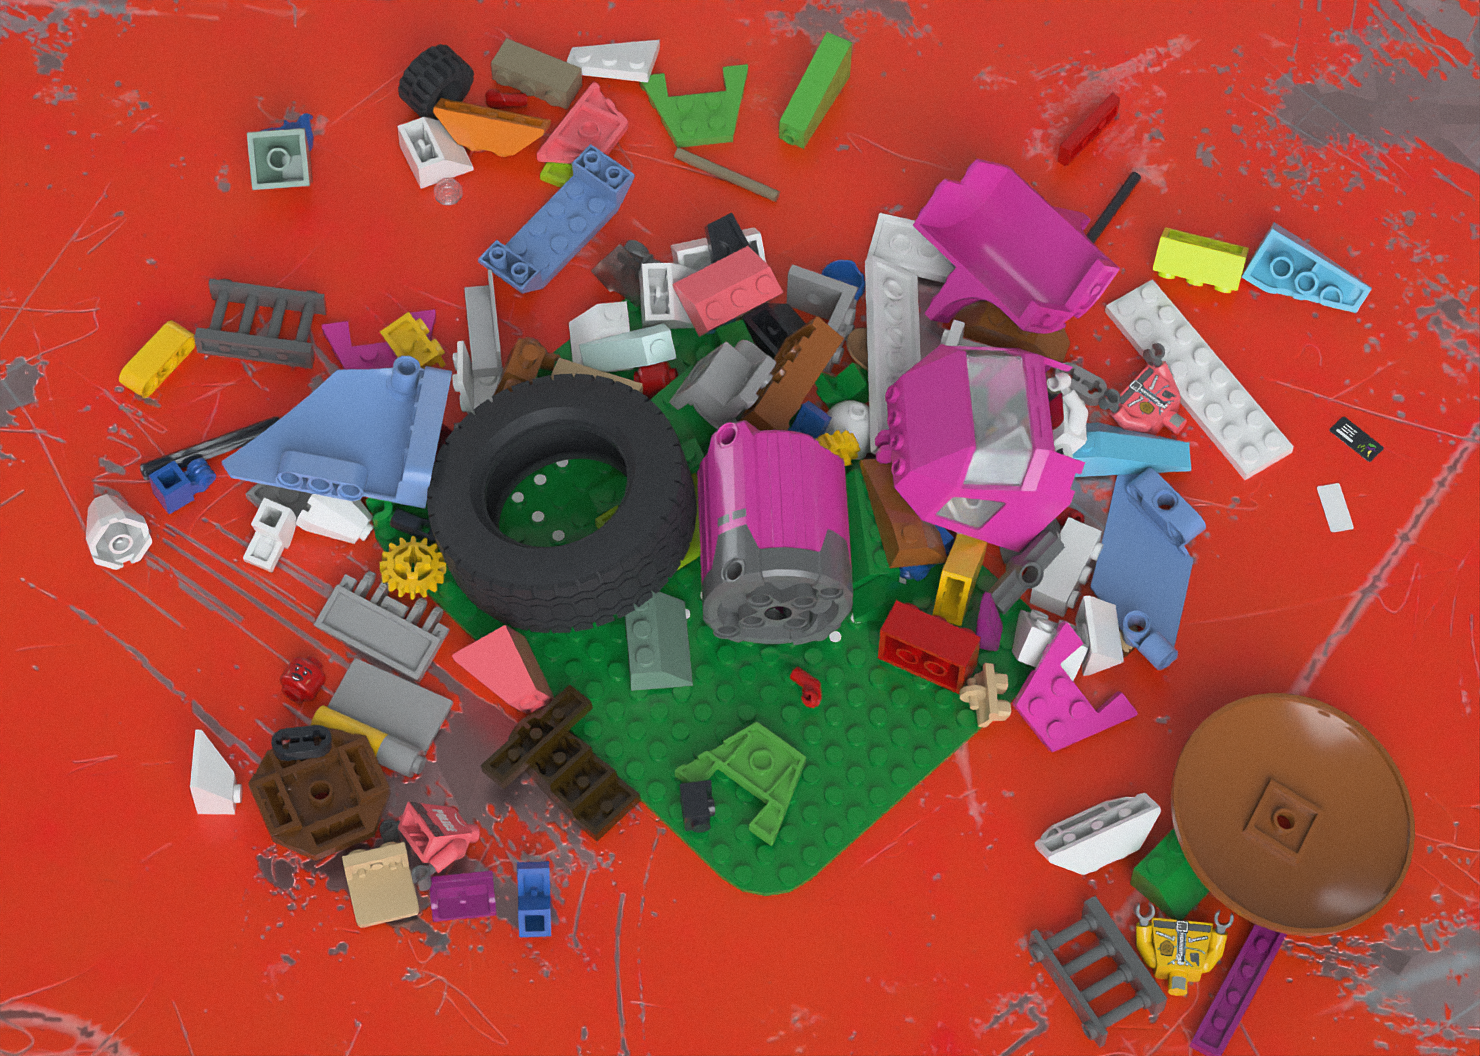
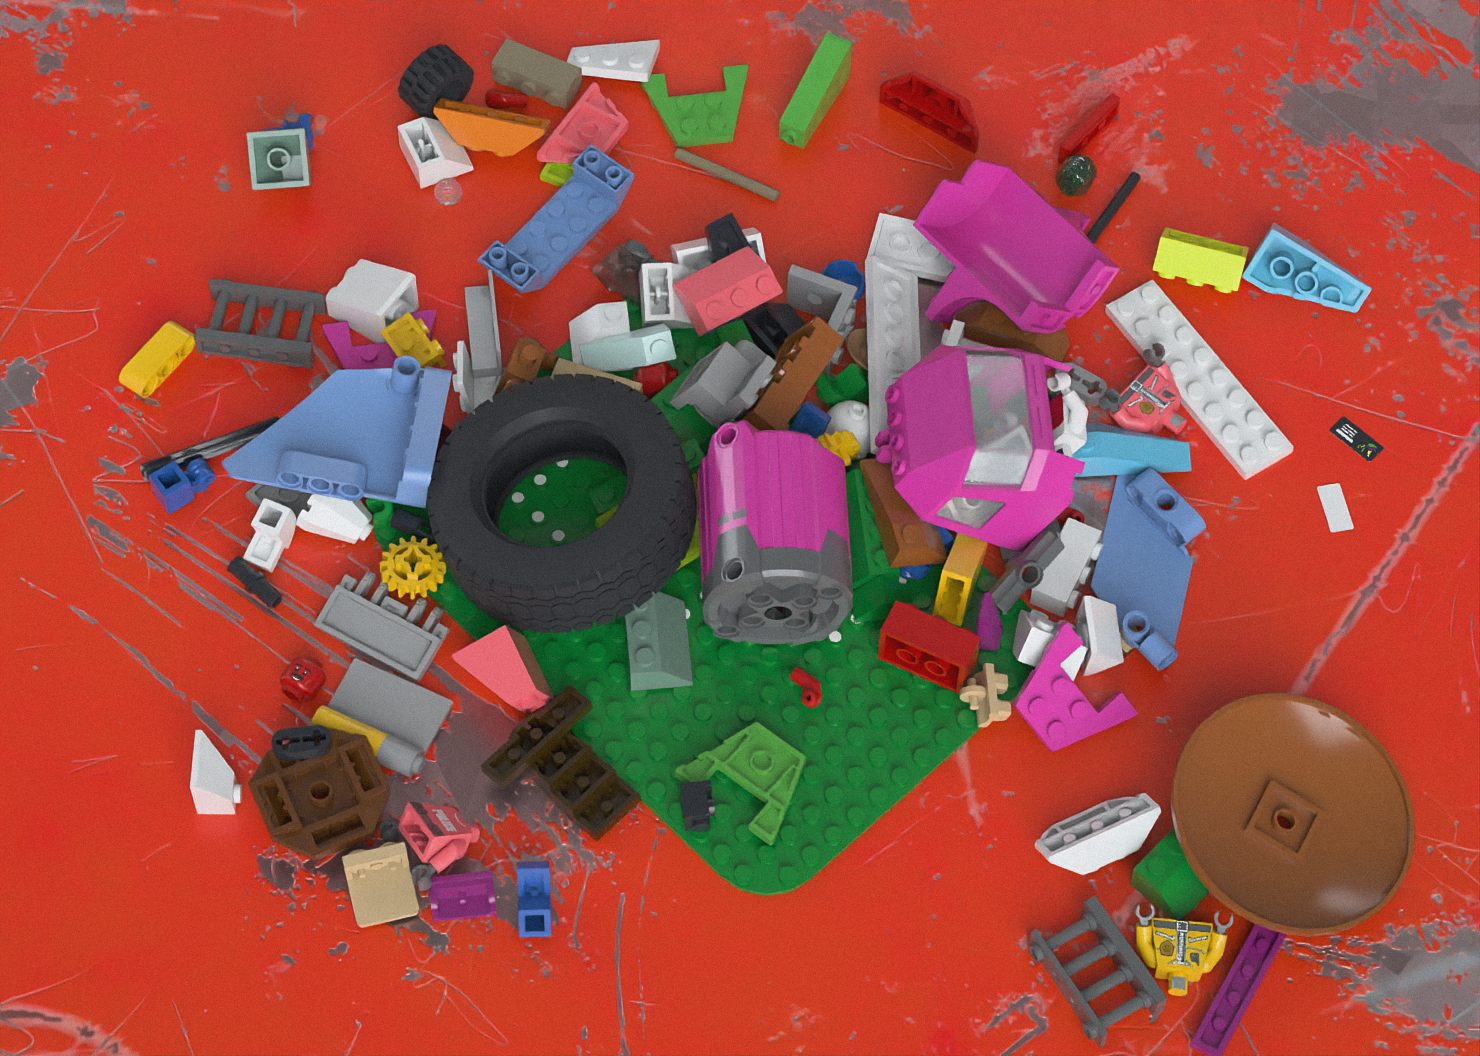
(115, 532): white cone -> none
(255, 582): none -> black pin
(372, 298): none -> white slope
(932, 107): none -> red wedge
(1076, 175): none -> head

